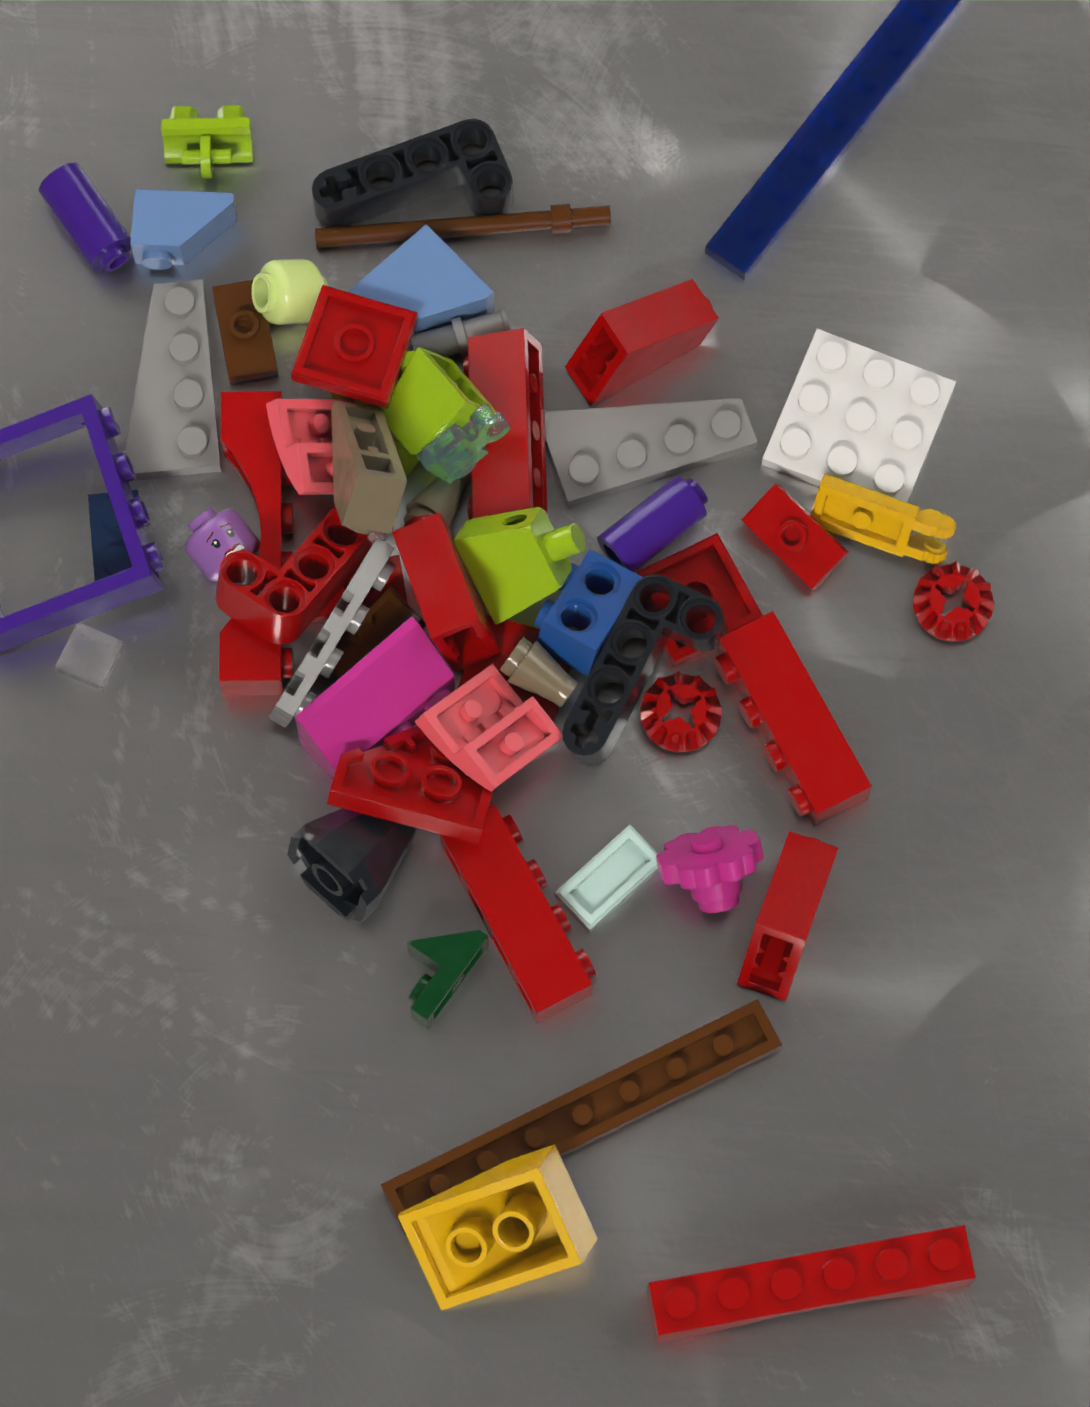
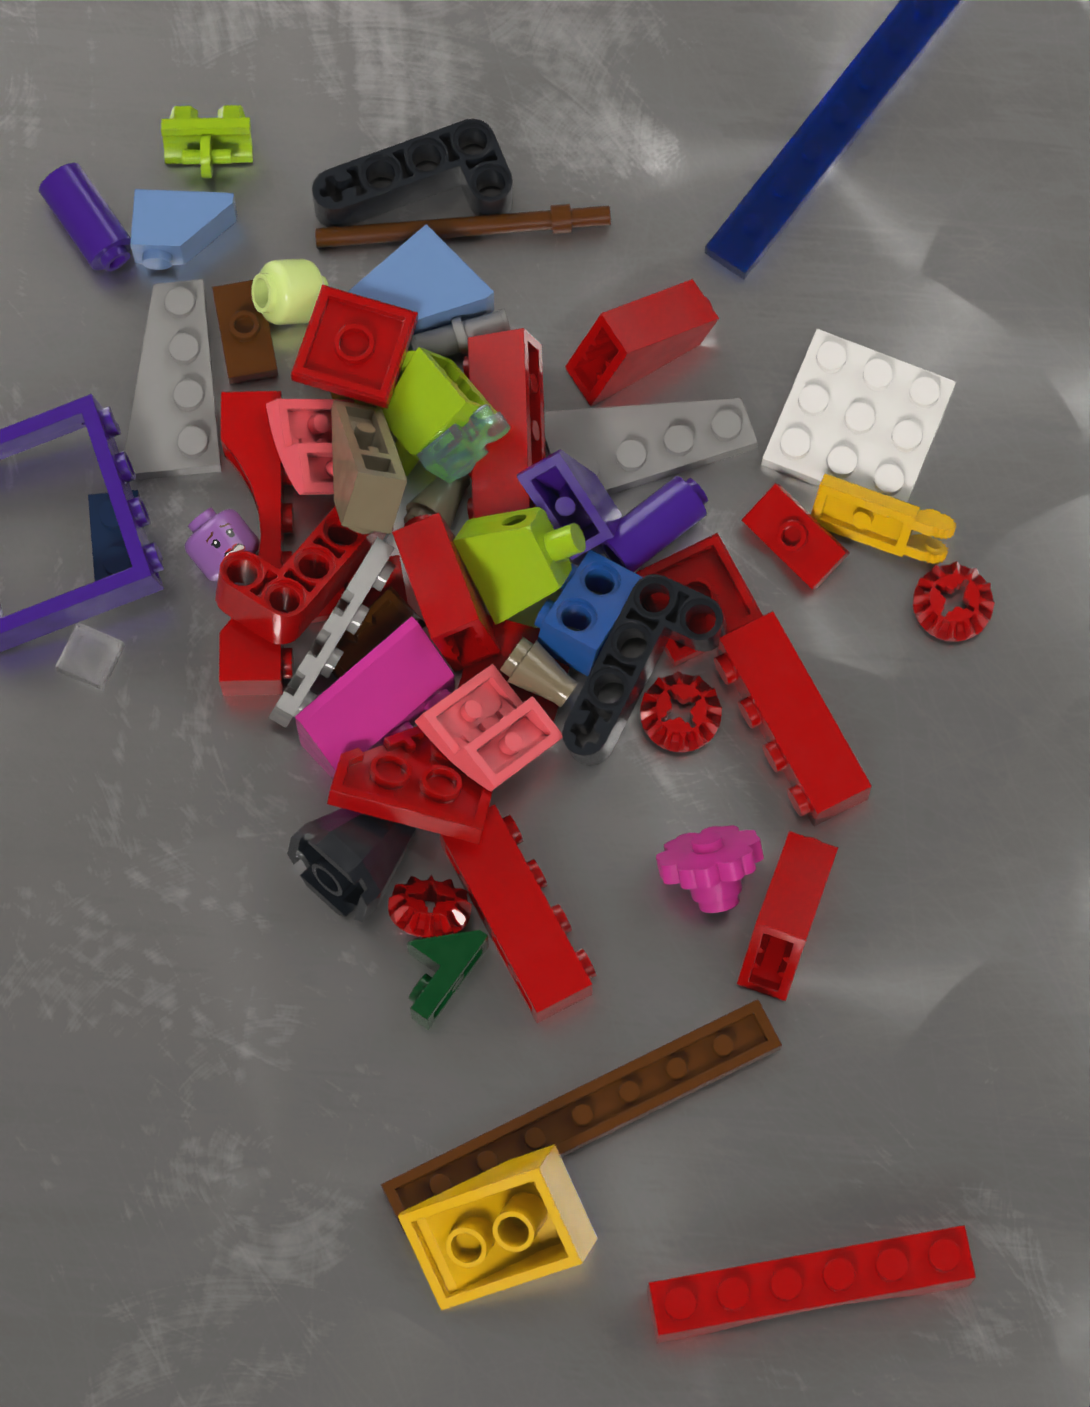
(411, 915): none -> red gear
(570, 496): none -> dark purple slope
(608, 879): light aqua tile -> none

